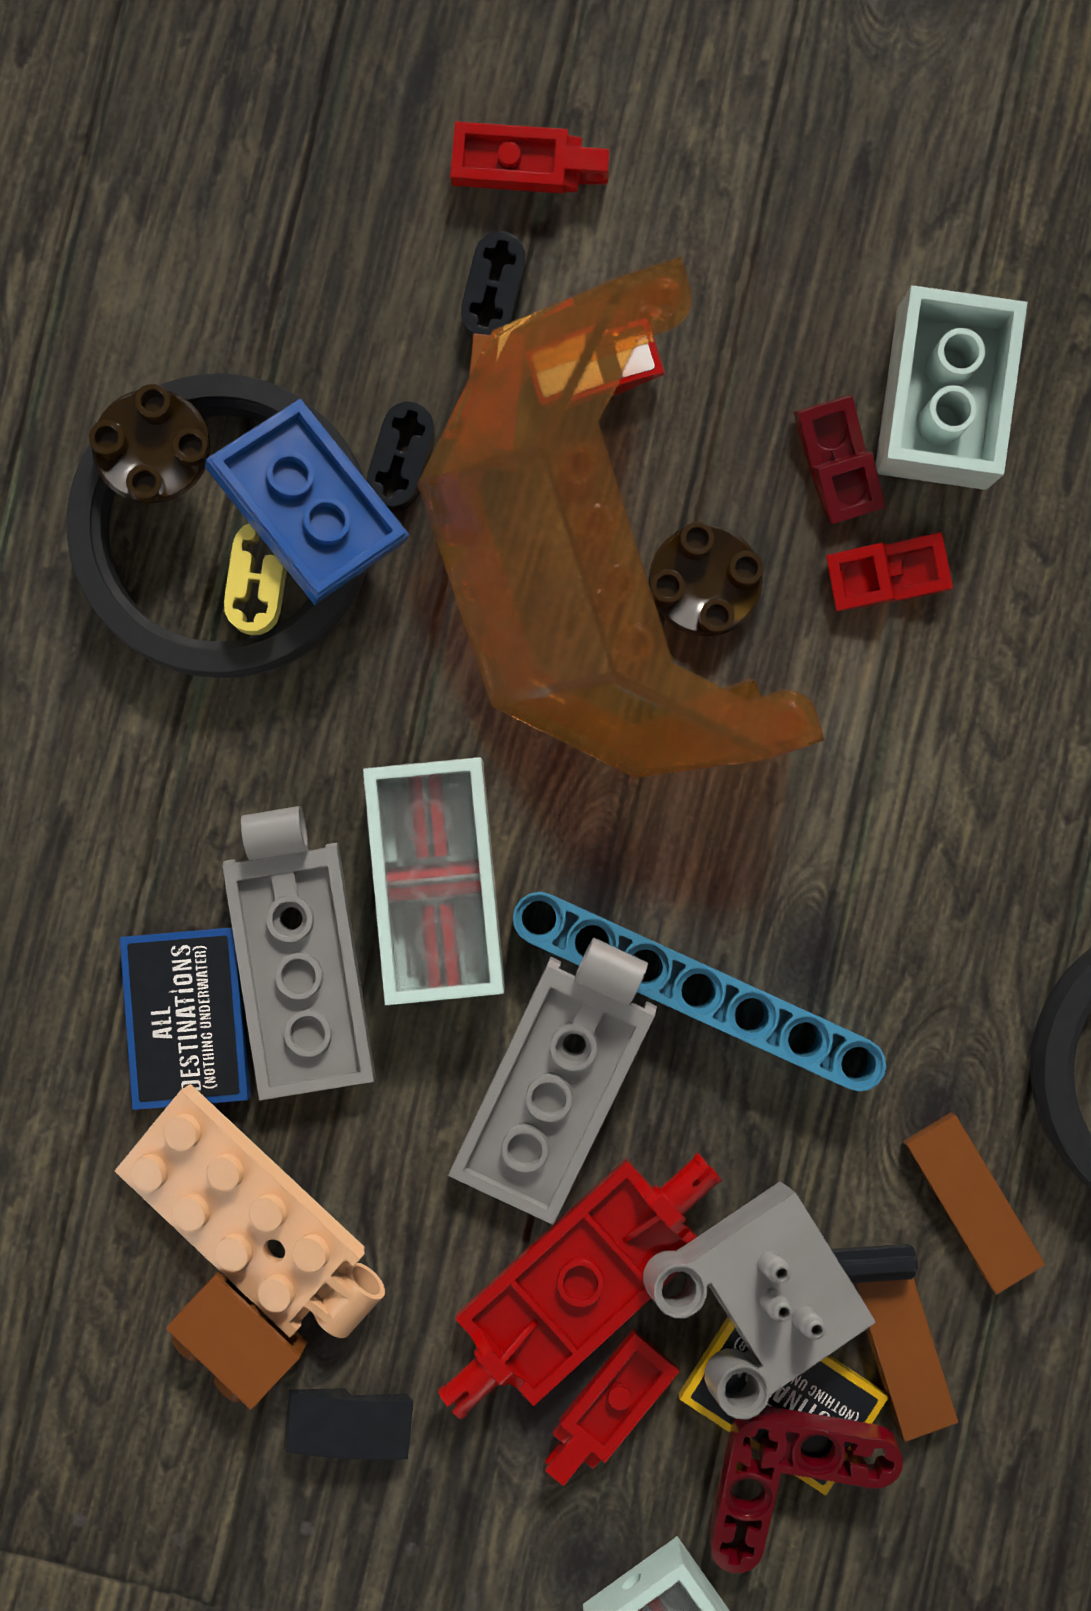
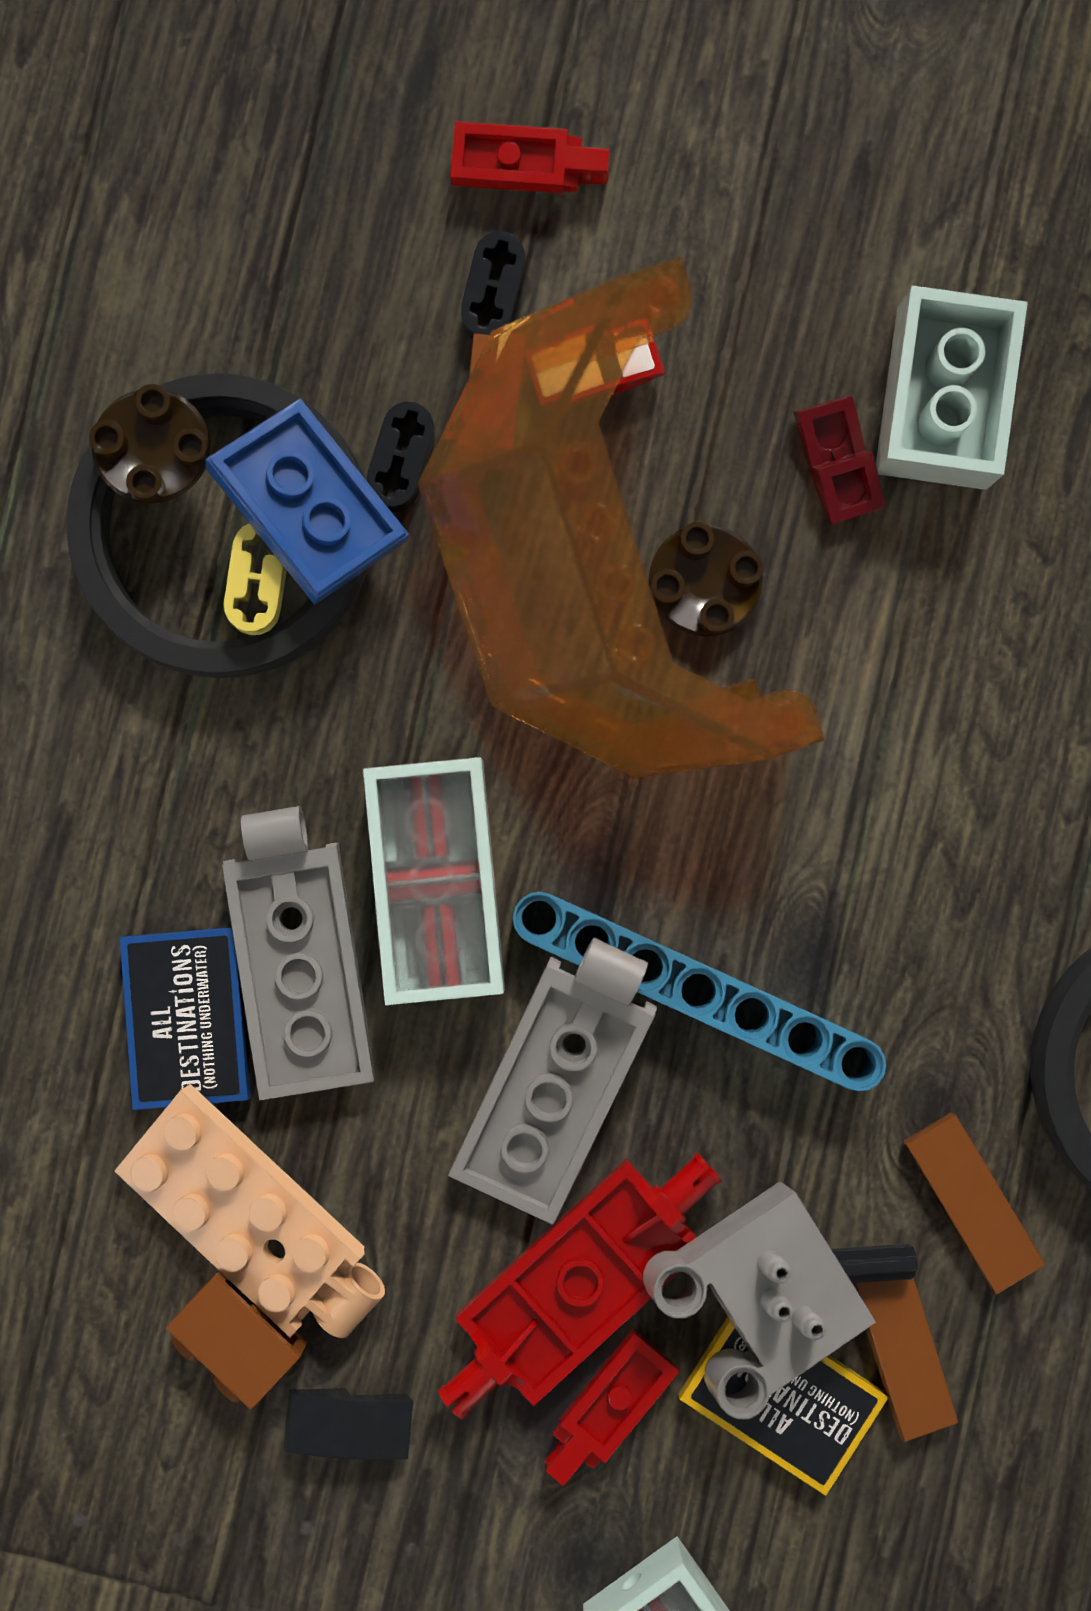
(782, 1454): dark red beam -> none
(889, 572): red slope -> none

